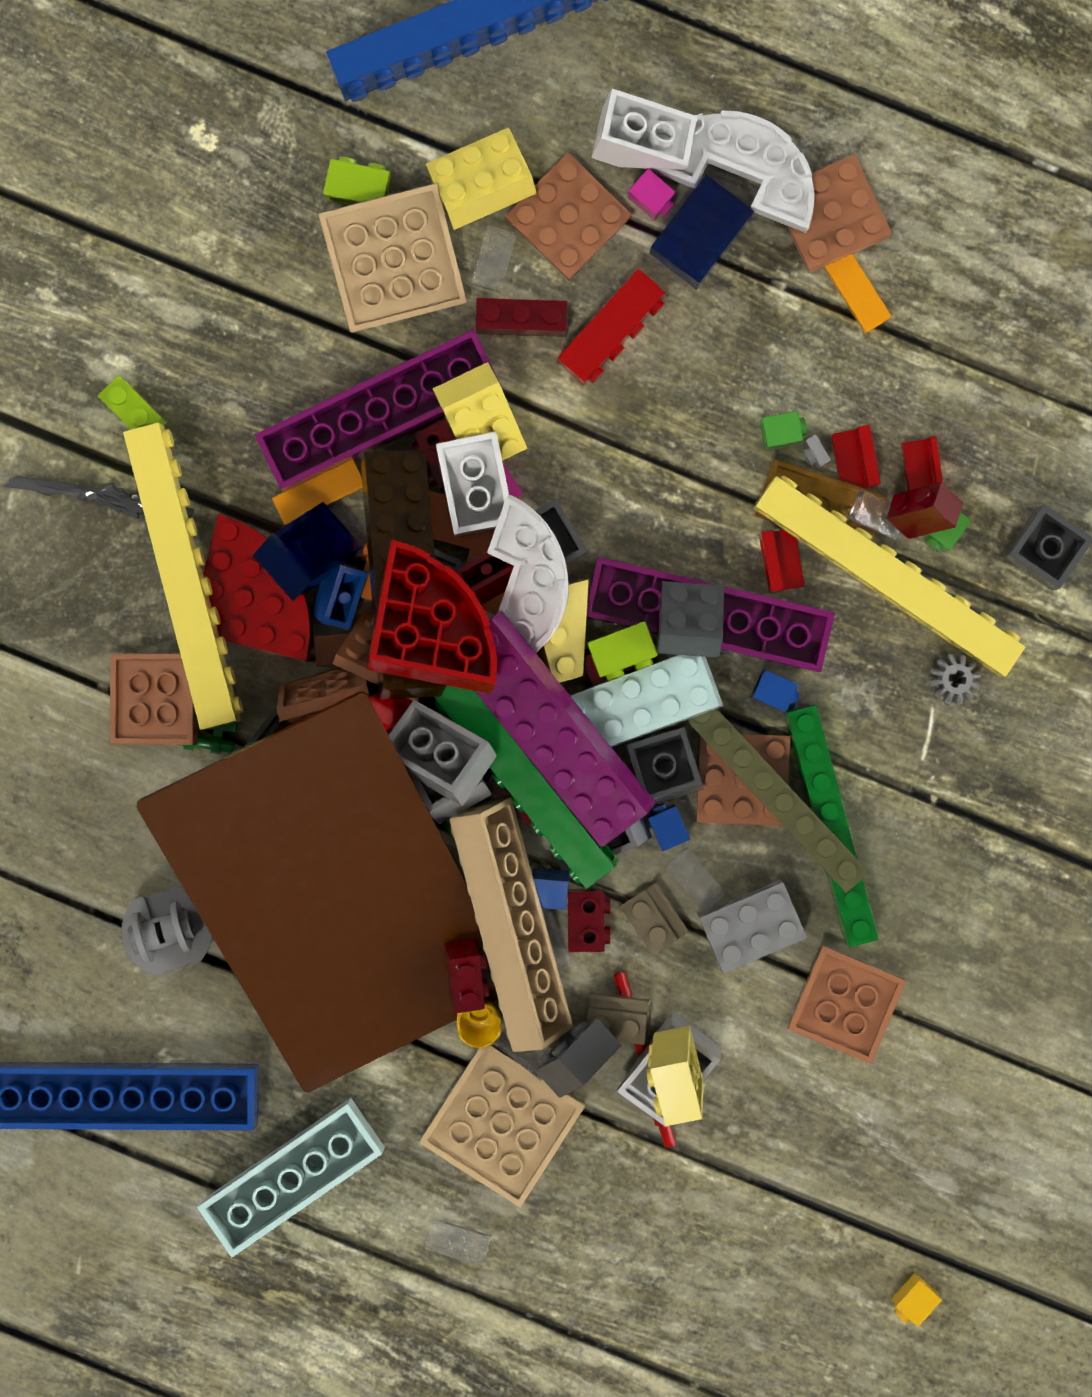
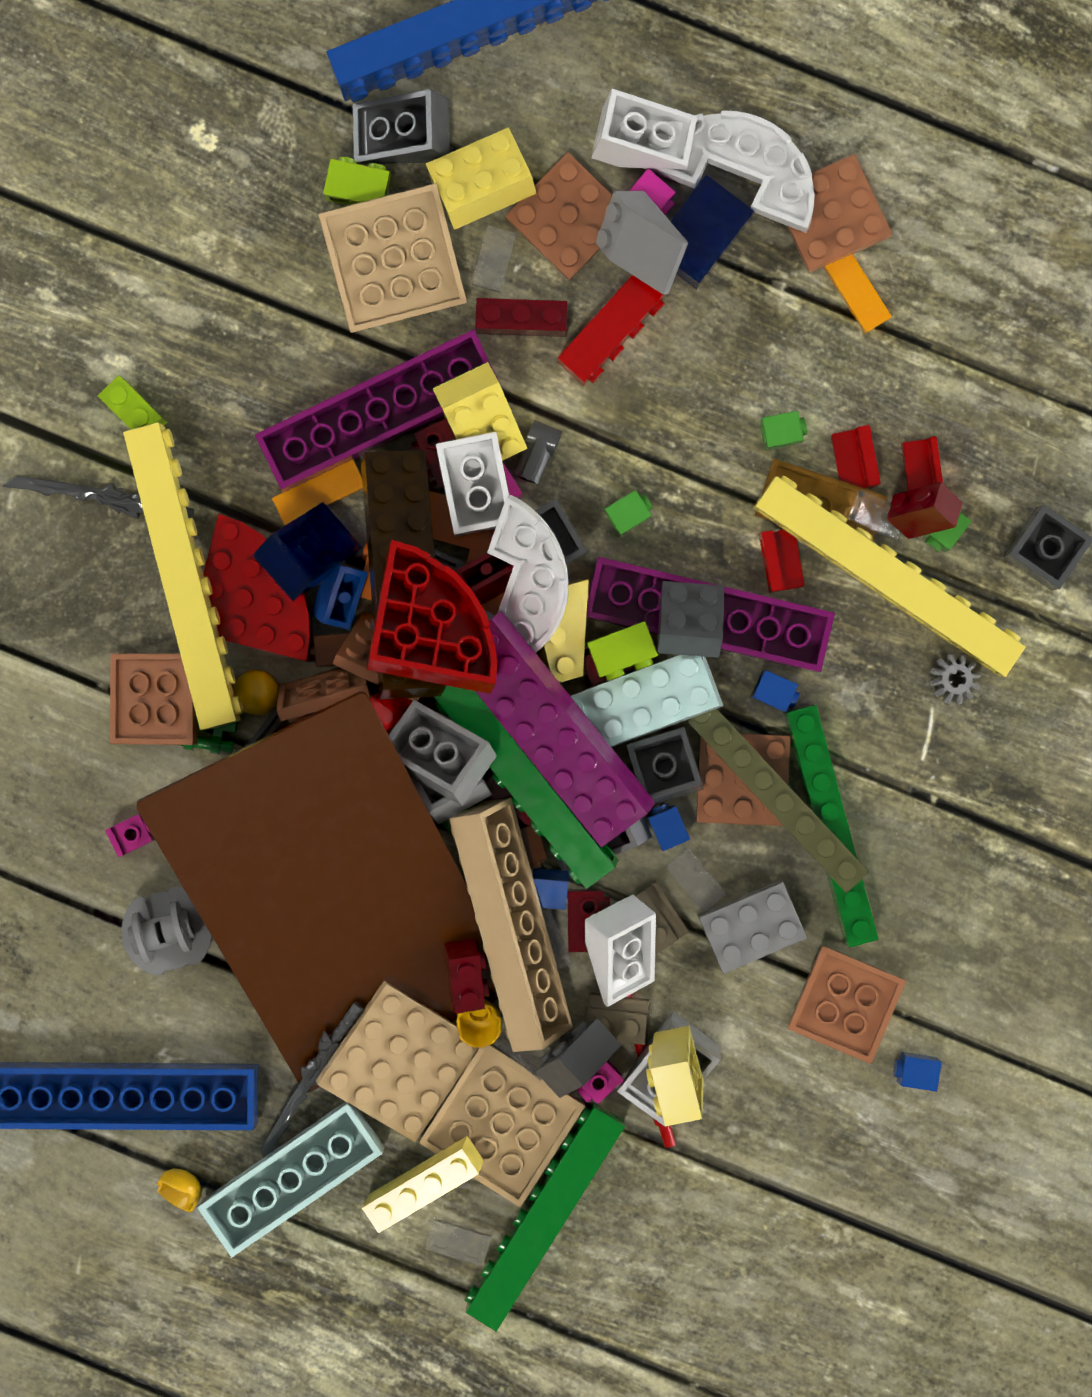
(120, 840): none -> dark pink brick
(180, 1189): none -> yellow hair
(257, 692): none -> yellow hair
(327, 1046): none -> dark grey sword
(397, 1062): none -> tan plate
(401, 128): none -> dark grey slope
(423, 1184): none -> brick
(533, 846): none -> reddish brown brick
(541, 445): none -> dark grey piece
(544, 1217): none -> green brick
(611, 1078): none -> dark pink brick
(622, 948): none -> white slope
(629, 512): none -> bright green brick
(641, 239): none -> light grey slope
(815, 452): light grey plate -> none
(915, 1300): yellow brick -> none
(917, 1071): none -> blue brick

